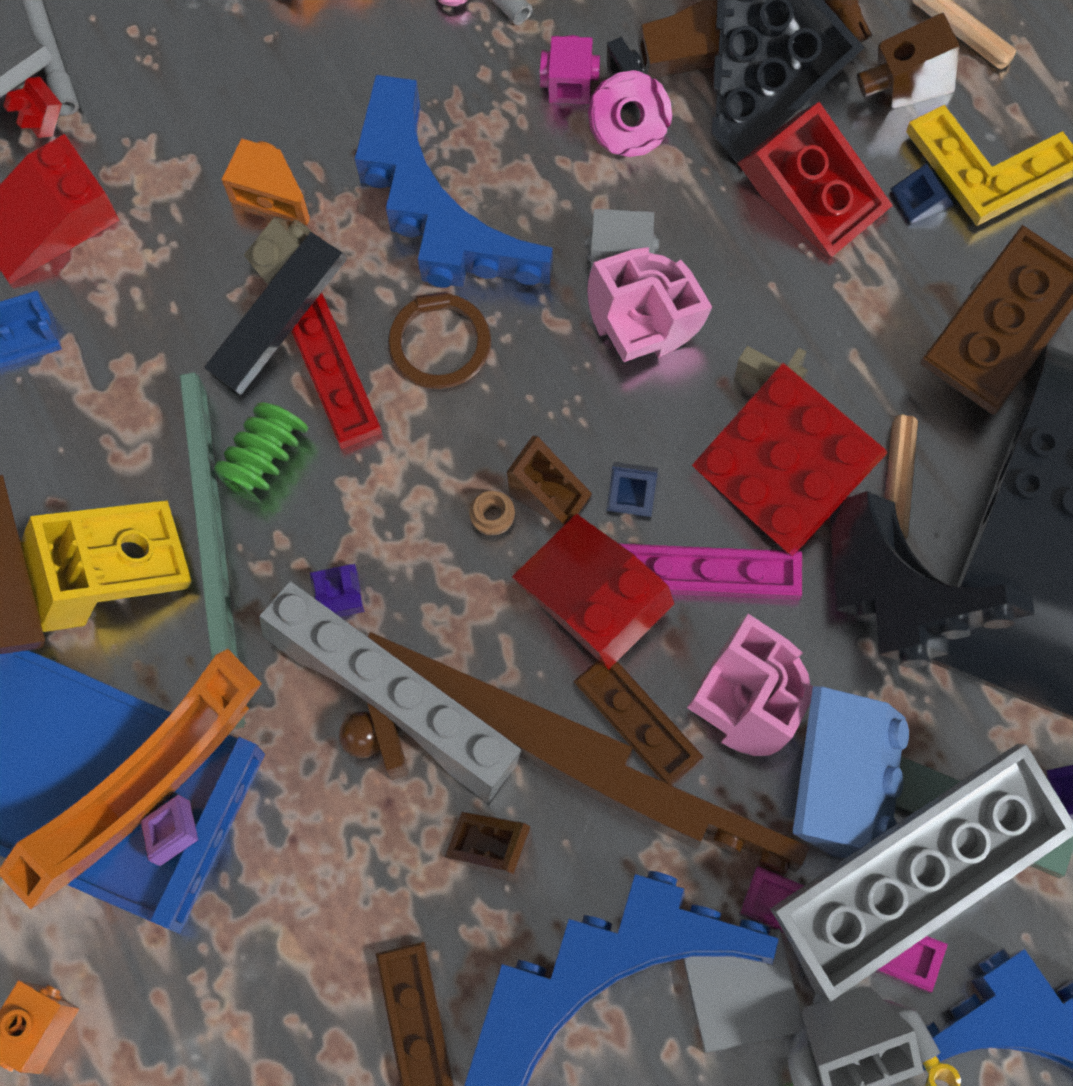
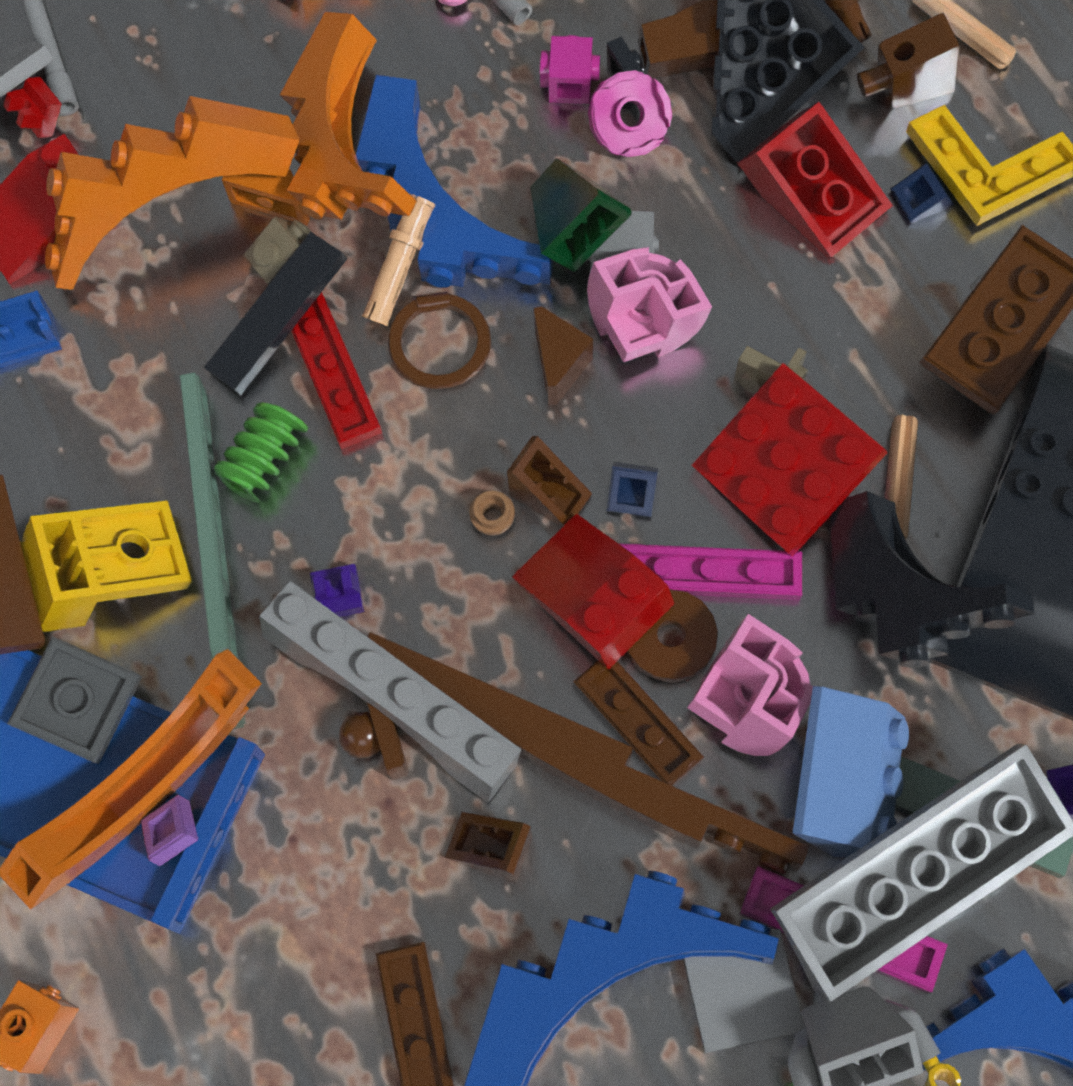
(75, 700): none -> dark grey tile
(148, 162): none -> orange arch
(322, 101): none -> orange arch
(394, 270): none -> light nougat pin
(562, 353): none -> reddish brown slope
(573, 214): none -> dark green slope
(689, 657): none -> reddish brown tile

